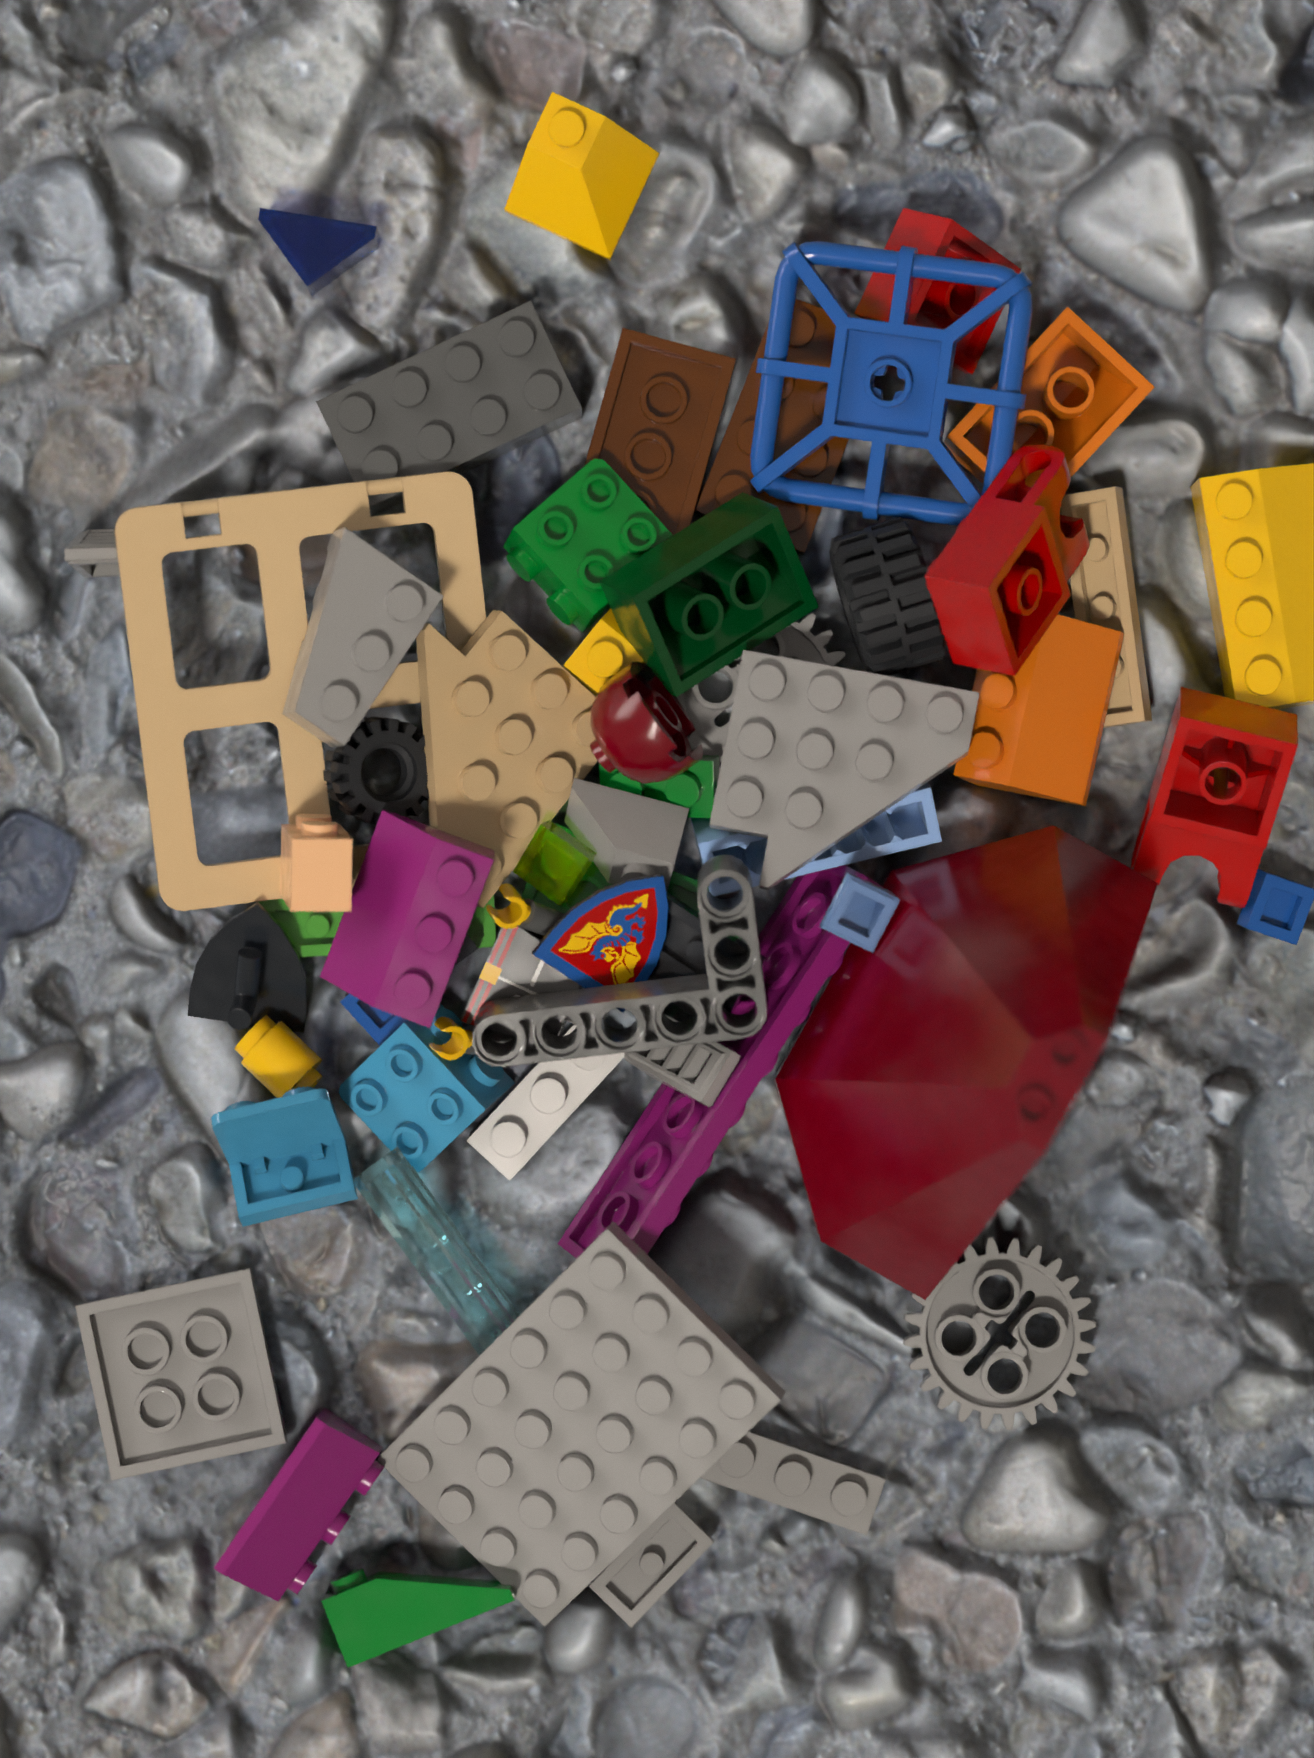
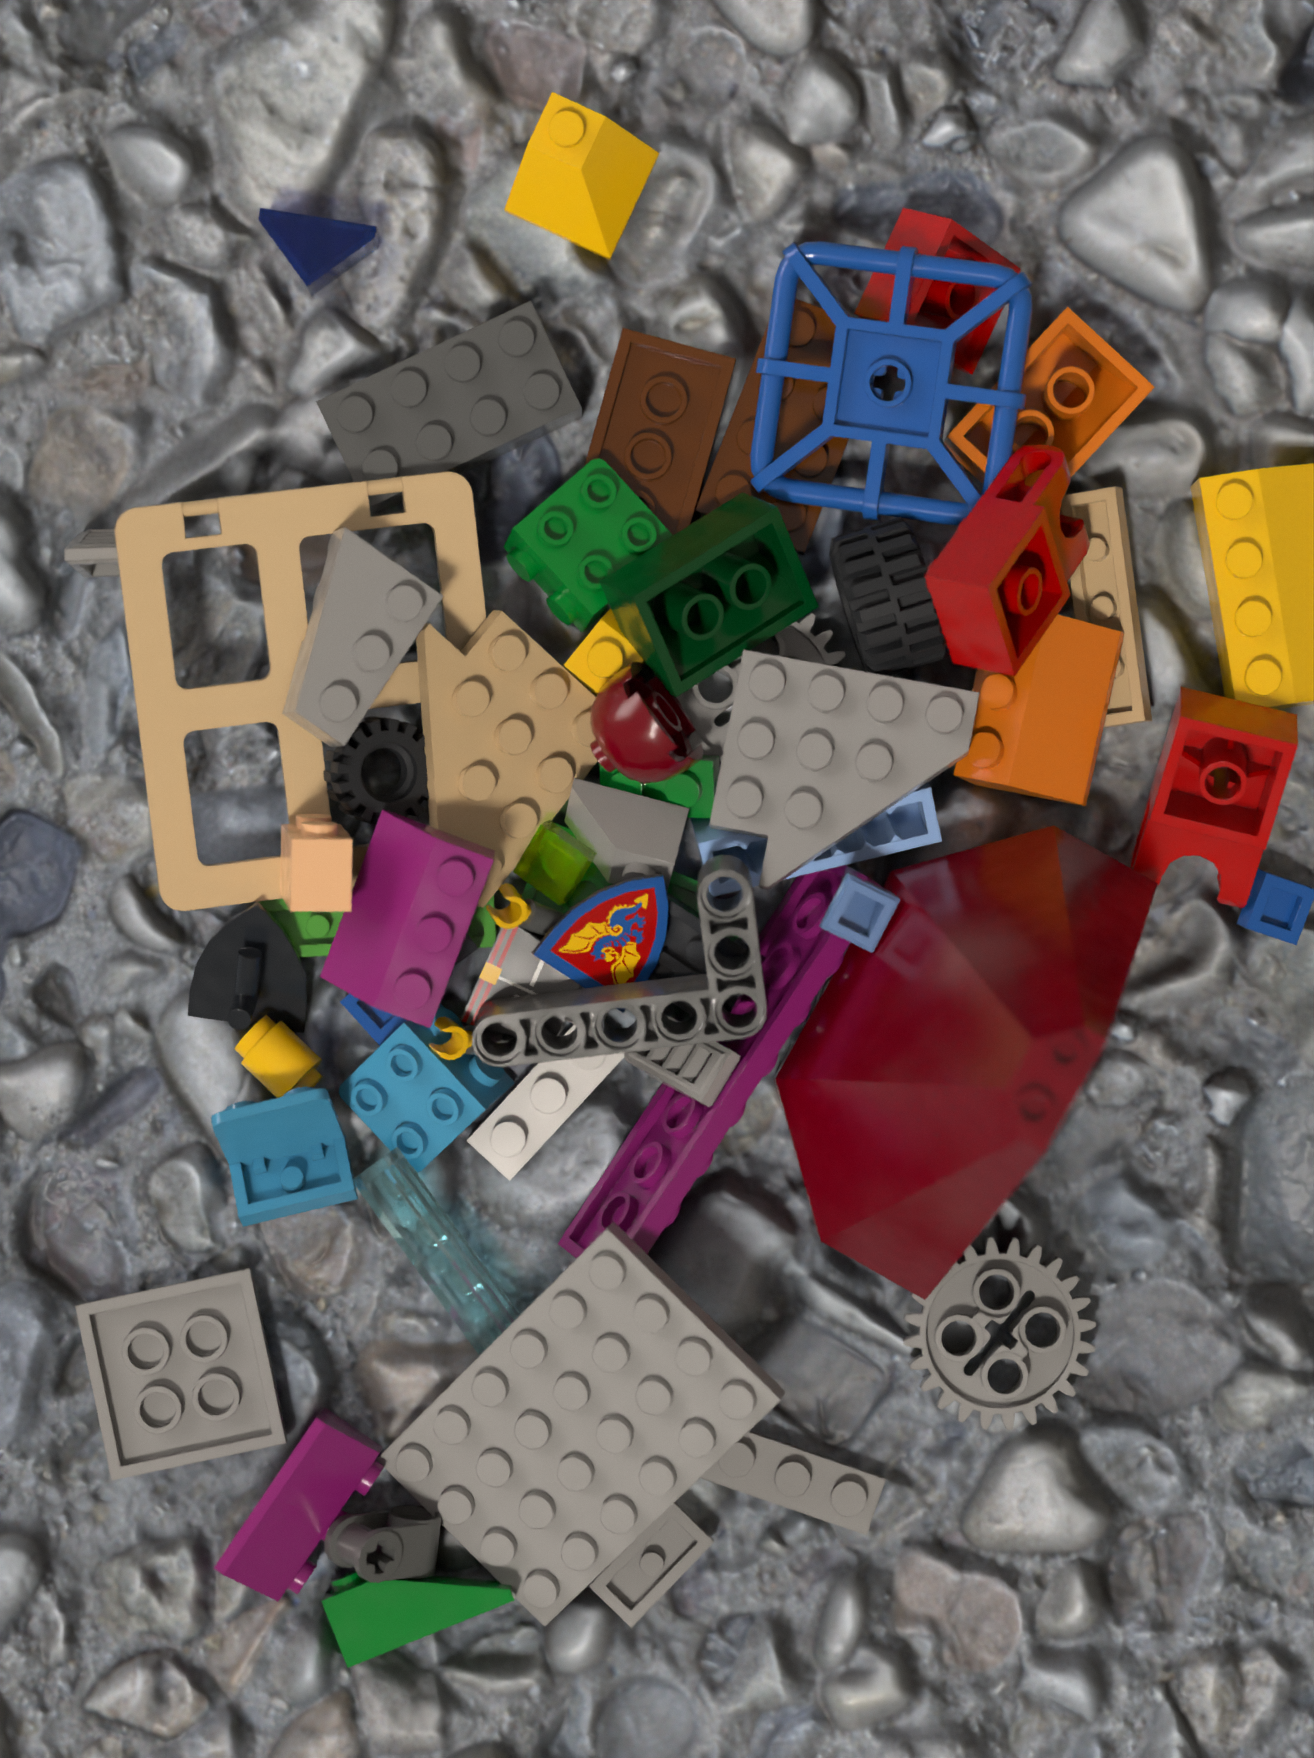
(386, 1543): none -> dark grey piece

